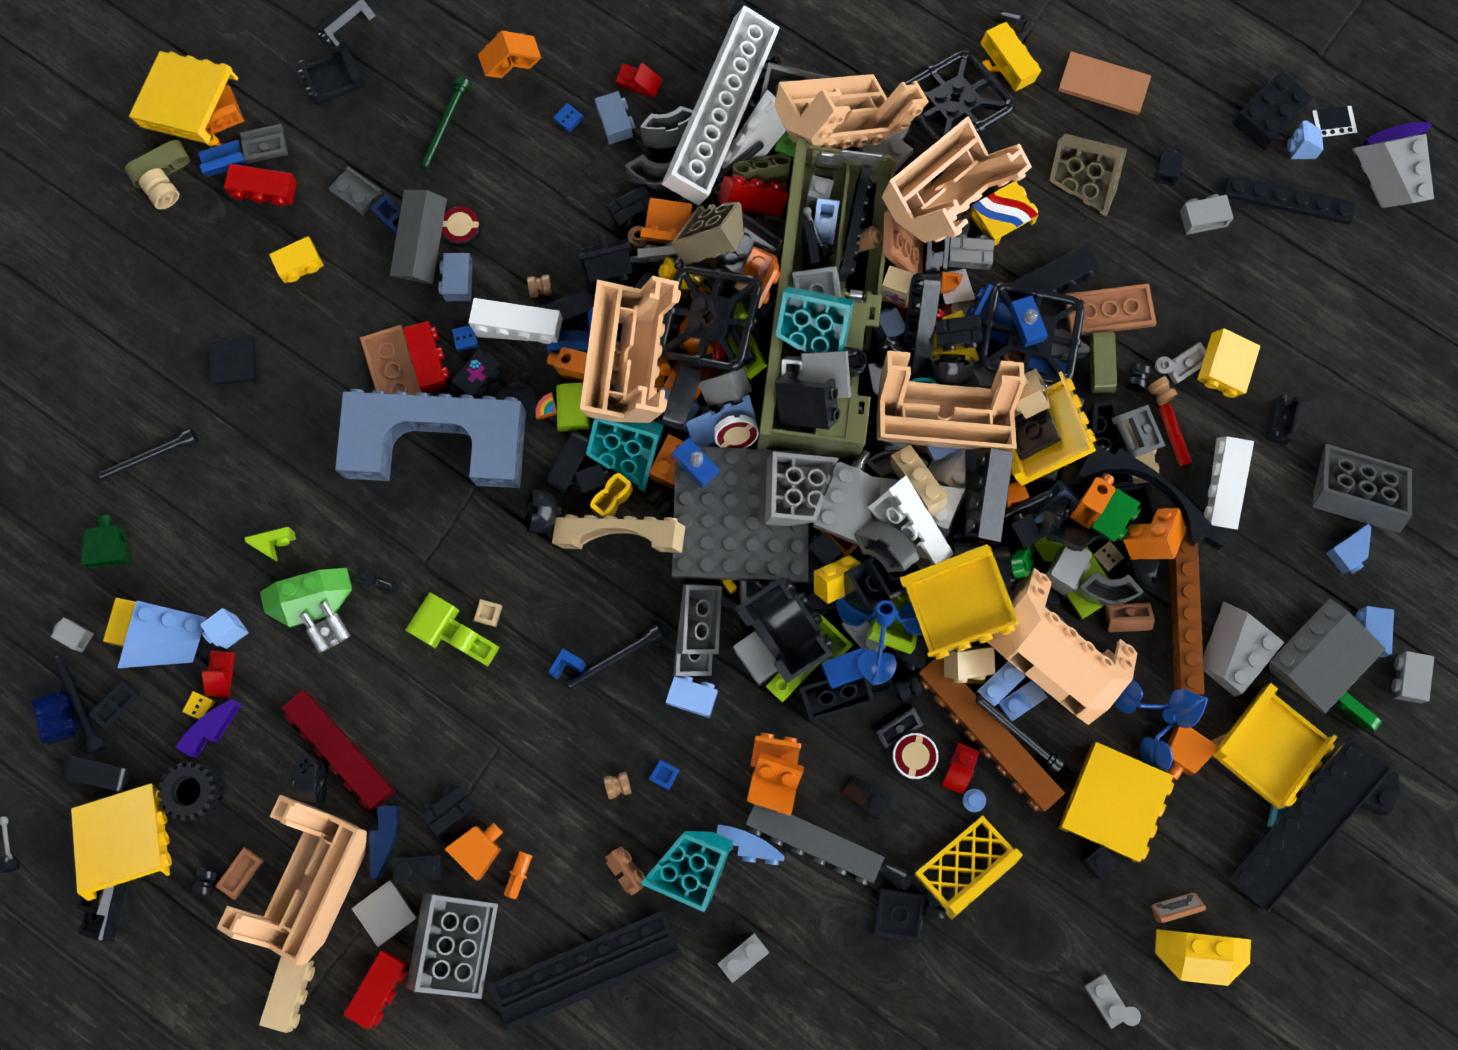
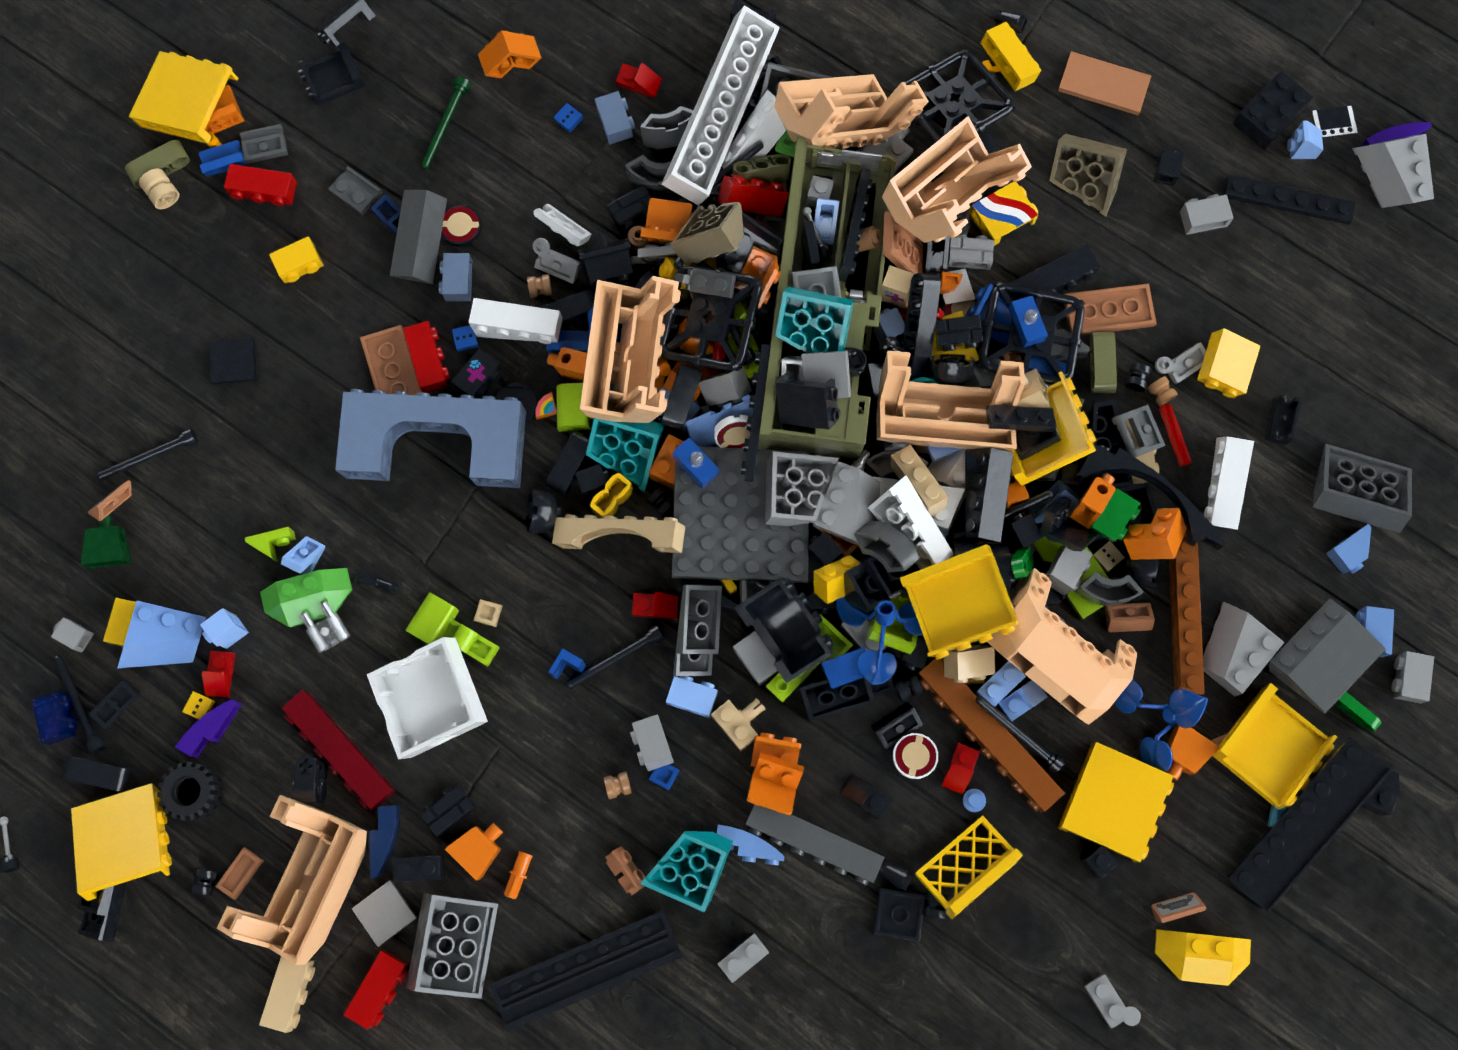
(111, 501): none -> nougat slope
(303, 556): none -> light blue slope
(427, 698): none -> white tile
(554, 262): none -> light grey hinge
(563, 225): none -> white hinge
(652, 743): none -> light grey brick
(655, 605): none -> red slope
(707, 282): none -> dark grey hinge
(737, 723): none -> tan brick
(756, 403): none -> black plate
(1020, 418): none -> black plate

